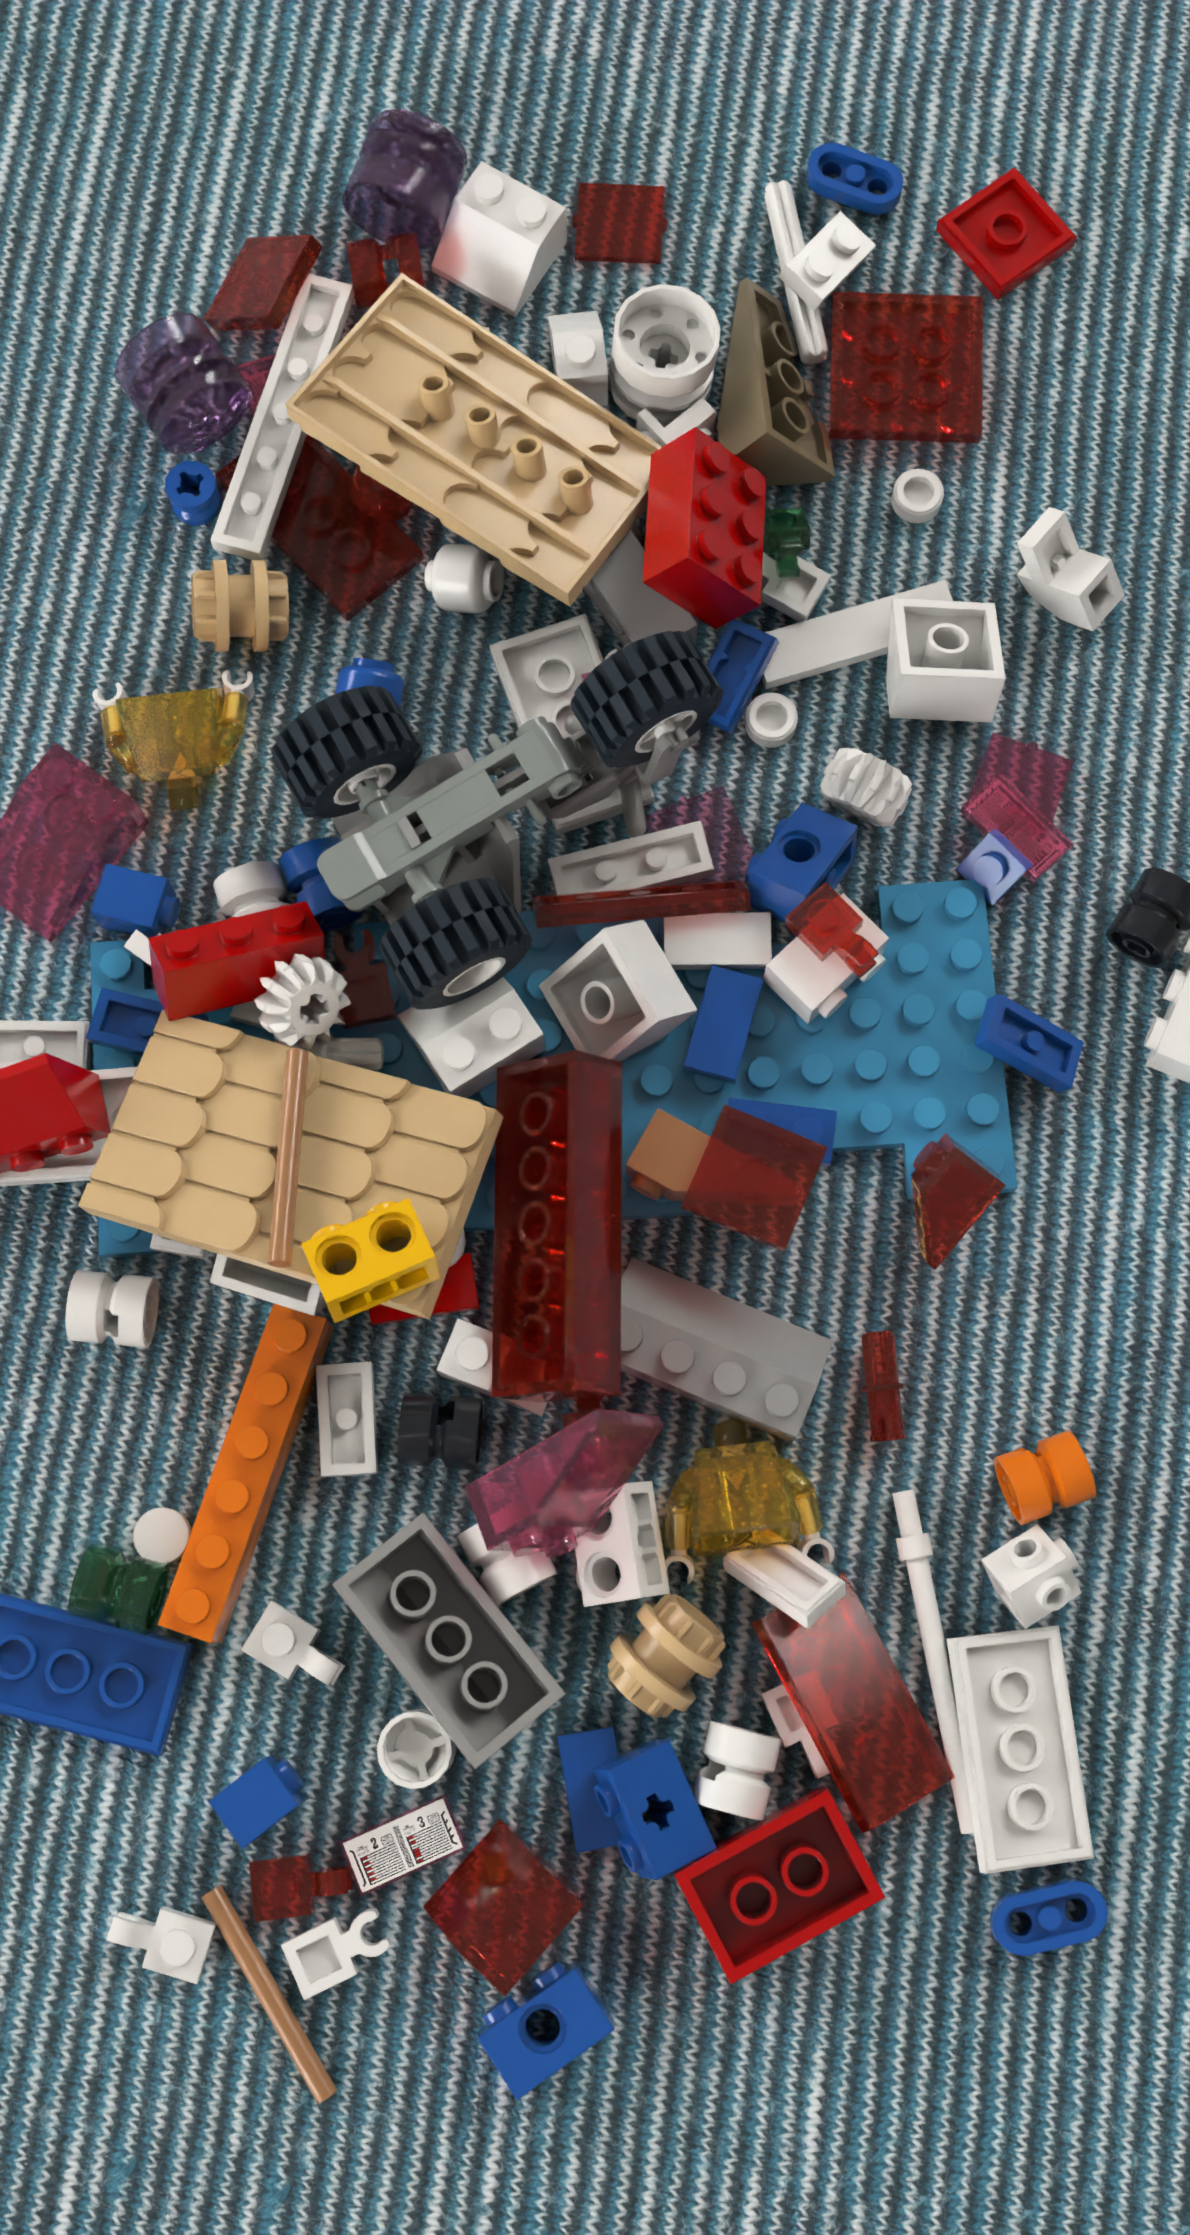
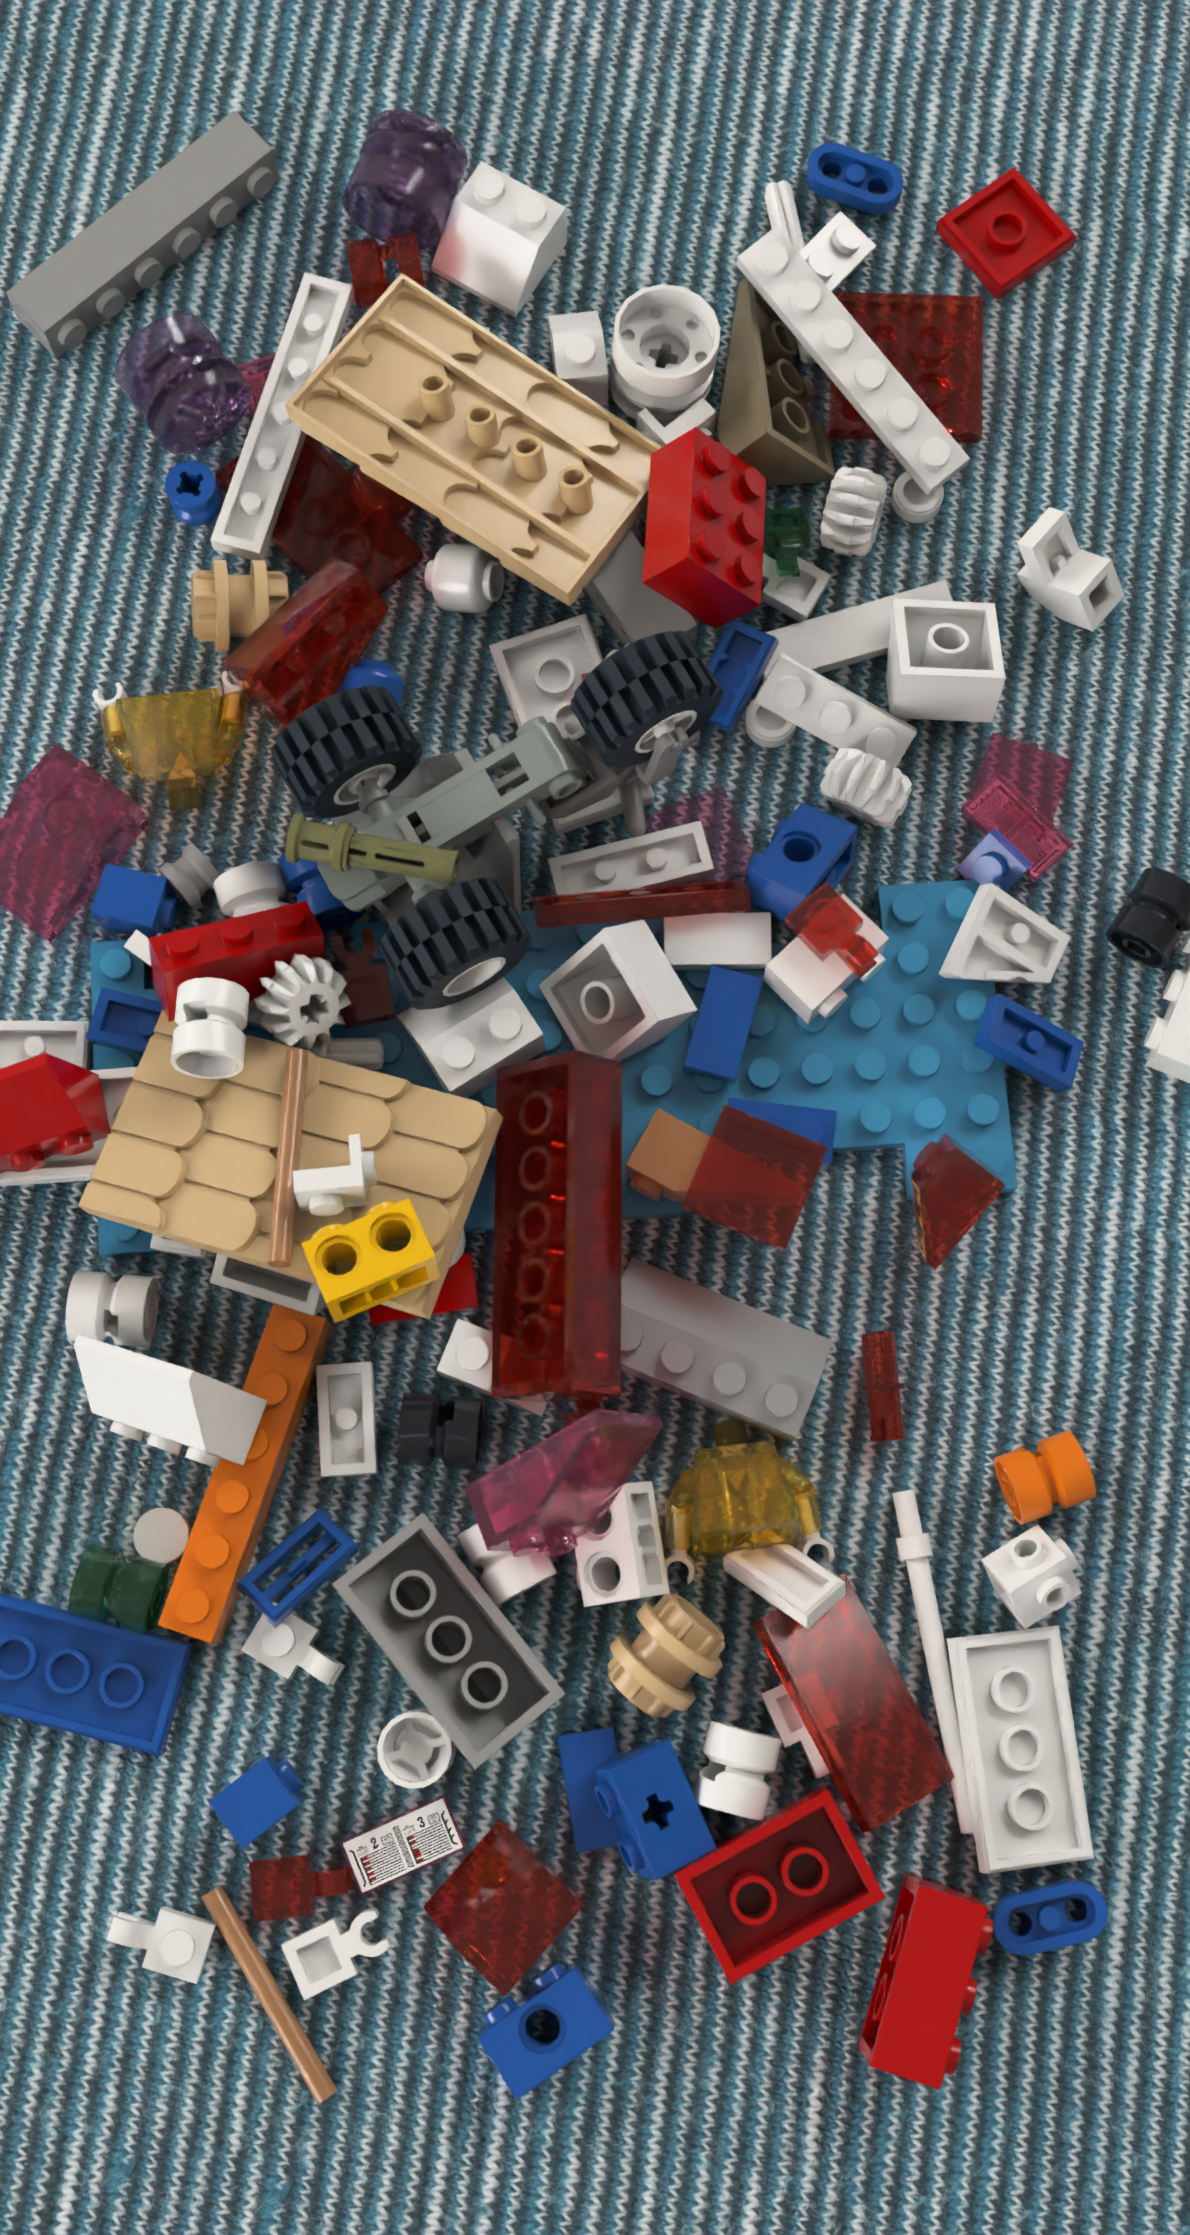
(144, 235): none -> light grey brick
(168, 1403): none -> white slope
(190, 875): none -> light grey wheel
(210, 1028): none -> white wheel
(262, 1600): none -> blue tile
(263, 282): clear red tile -> none
(308, 643): none -> clear red wedge
(333, 1188): none -> white bracket
(339, 843): none -> olive pin
(619, 223): clear red piece -> none
(833, 712): none -> white plate
(852, 361): none -> white plate
(853, 511): none -> white gear
(925, 1981): none -> red brick
(1004, 942): none -> white wing

